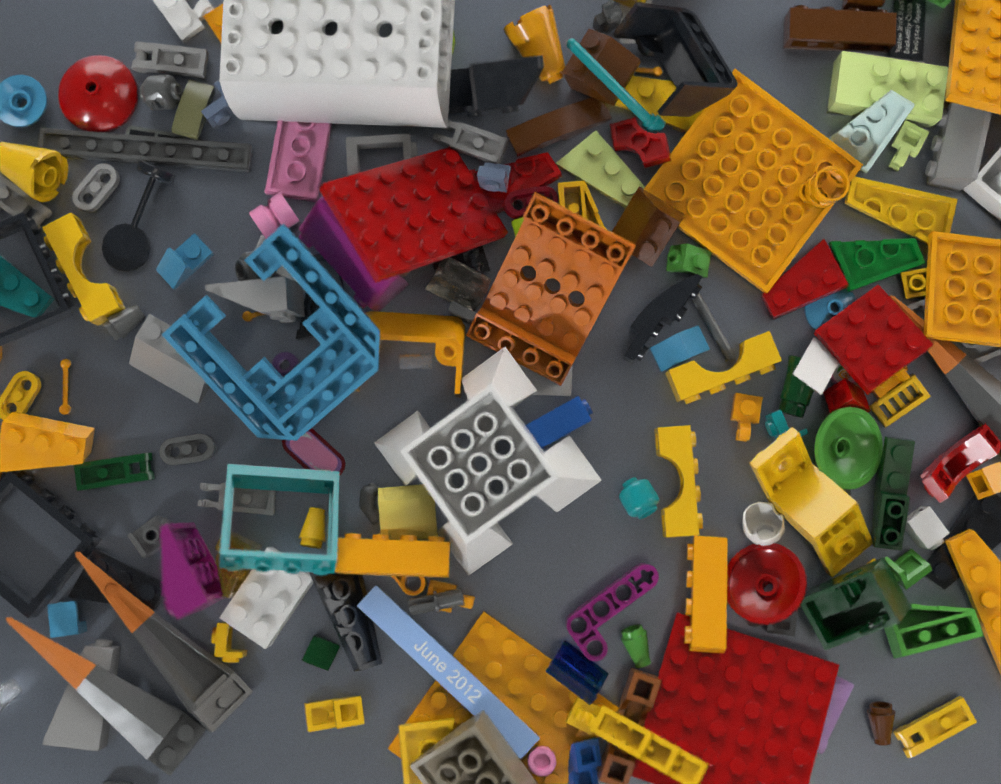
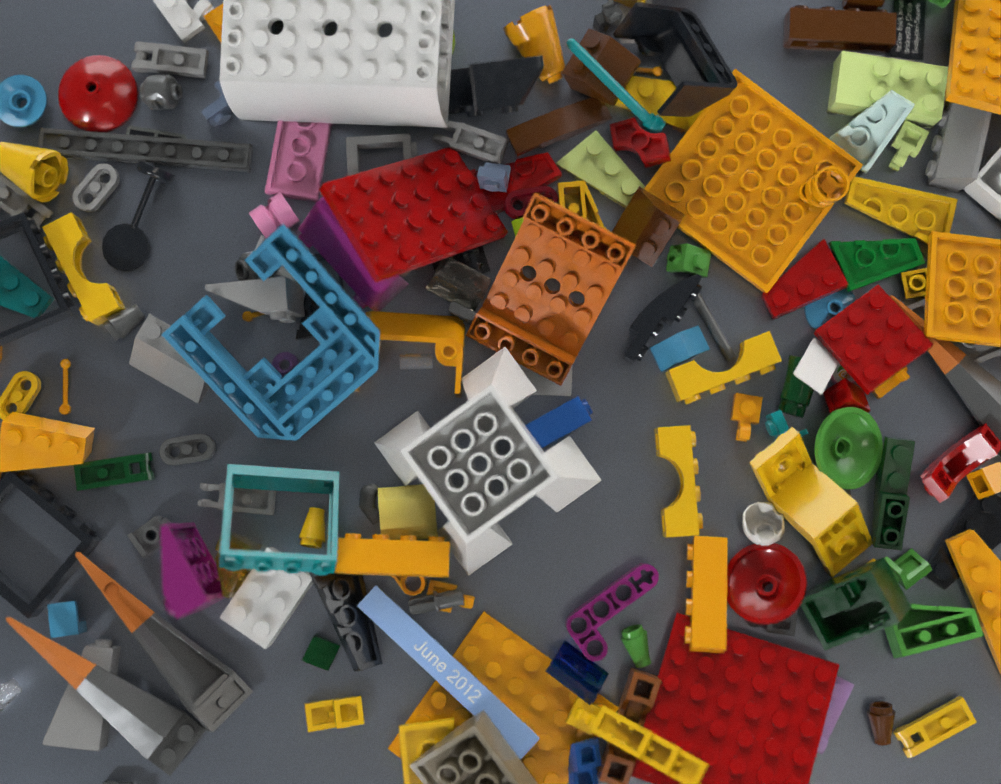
(138, 583): black wing -> none
(184, 261): dark azure slope -> none
(188, 117): olive slope -> none
(222, 639): yellow bracket -> none
(314, 453): bright pink sticker -> none
(541, 760): bright pink tile -> none
(639, 498): teal head -> none
(904, 409): yellow slope -> none
(925, 528): white brick -> none

